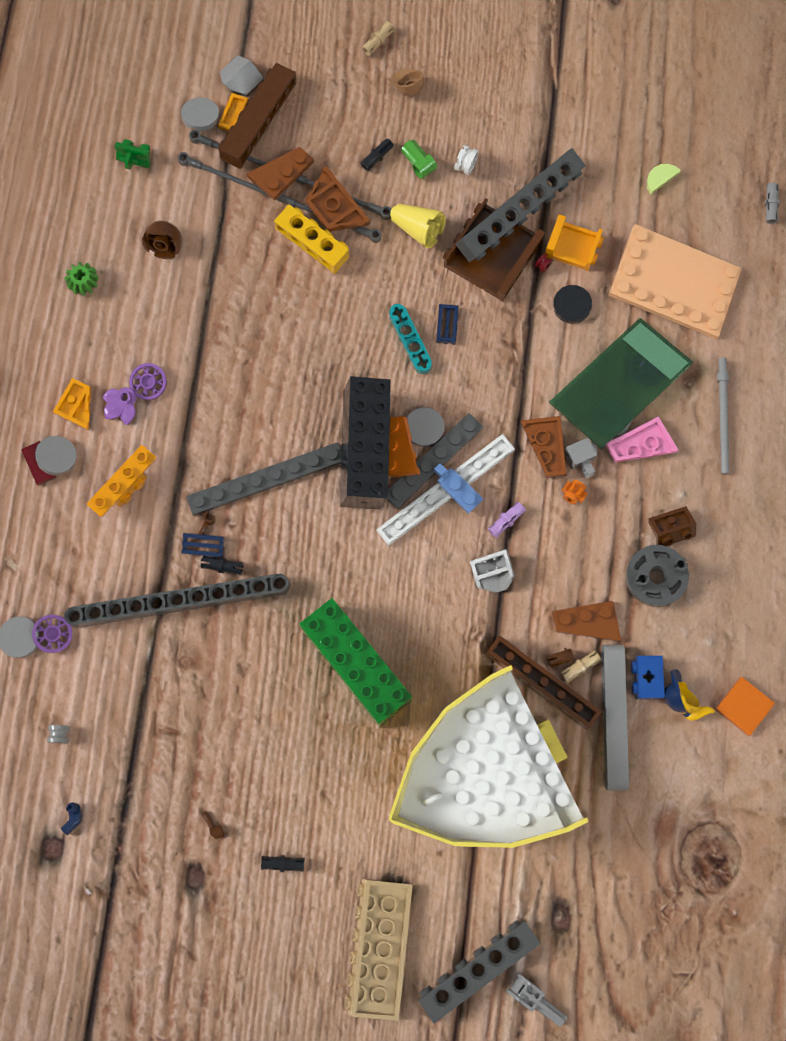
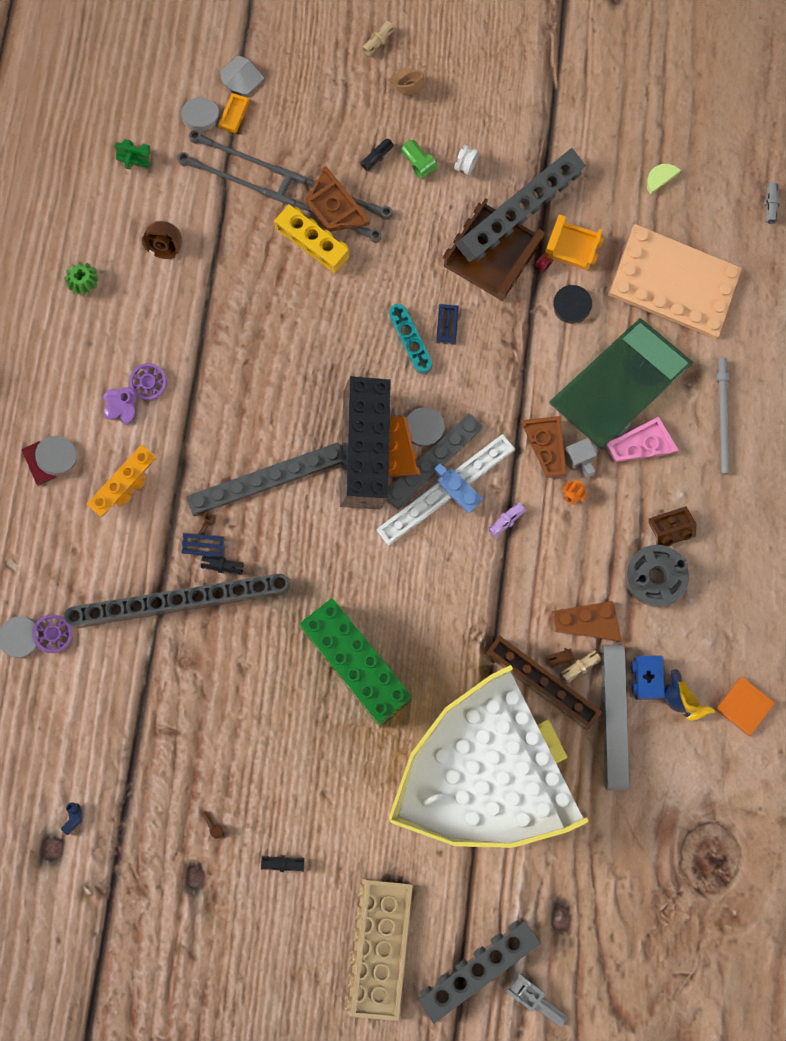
(58, 734): light grey wheel -> none
(75, 404): light orange wing -> none
(257, 115): reddish brown brick -> none
(281, 172): dark orange wing -> none
(419, 223): light yellow cone -> none
(493, 571): light grey slope -> none

